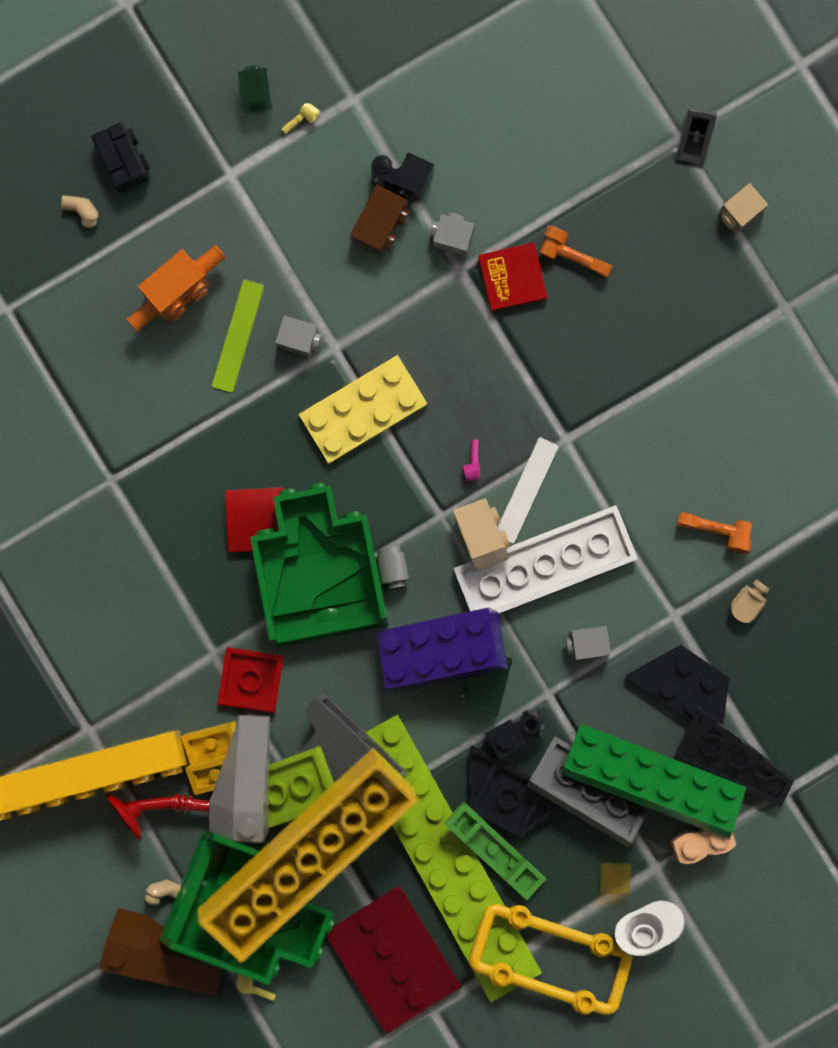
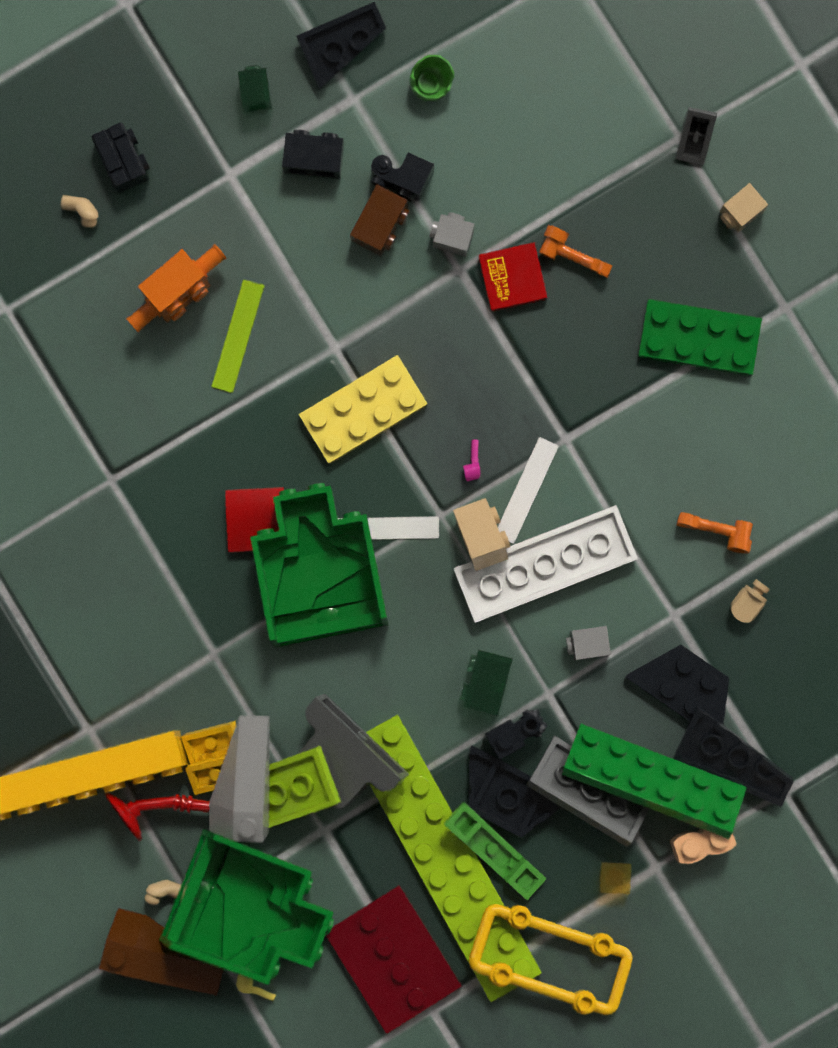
(250, 680): red tile -> none
(298, 336): light grey brick -> none
(306, 112): light yellow hand -> none
(307, 855): yellow brick -> none
(313, 154): none -> black brick
(339, 41): none -> black wing
(392, 567): light grey brick -> none
(404, 527): none -> white sticker
(431, 78): none -> bright green hair
(442, 650): dark purple brick -> none
(649, 928): white piece -> none
(700, 337): none -> green plate

